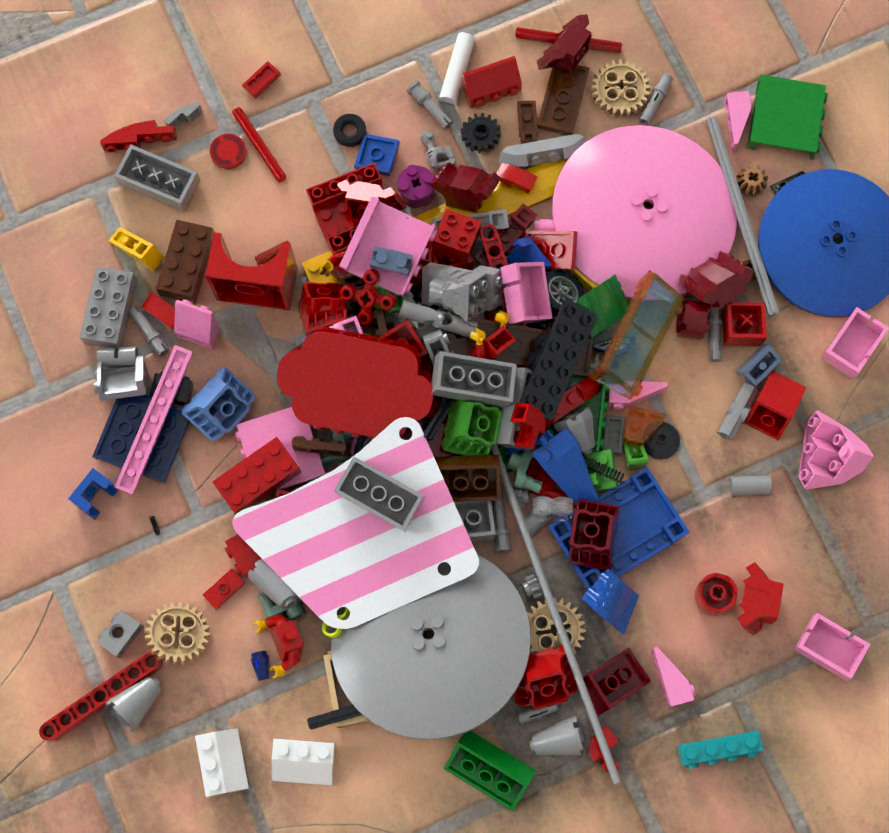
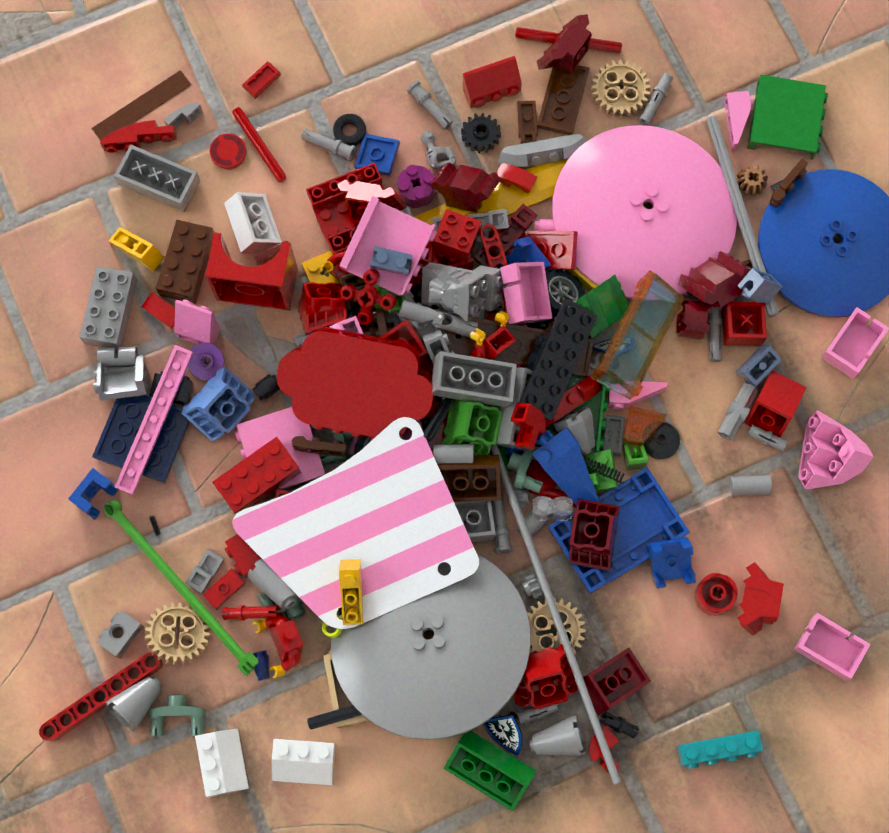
(142, 105): none -> reddish brown sticker
(152, 336): light grey pin -> none
(177, 707): none -> sand green connector
(198, 363): none -> medium lavender dish
(205, 571): none -> light grey slope
(243, 612): none -> red pin
(247, 661): none -> bright green hinge
(252, 222): none -> white slope
(266, 387): none -> black brick
(337, 147): none -> light grey pin
(351, 591): none -> yellow slope
(379, 494): light grey brick -> none
(454, 453): none -> light grey brick
(457, 66): white brick -> none
(506, 732): none -> shield
(612, 600): blue slope -> none
(619, 724): none -> black pin
(671, 561): none -> blue panel
(674, 683): bright pink slope -> none
(759, 286): none -> sand blue brick
(769, 438): none -> light grey pin
(788, 183): none -> reddish brown hinge

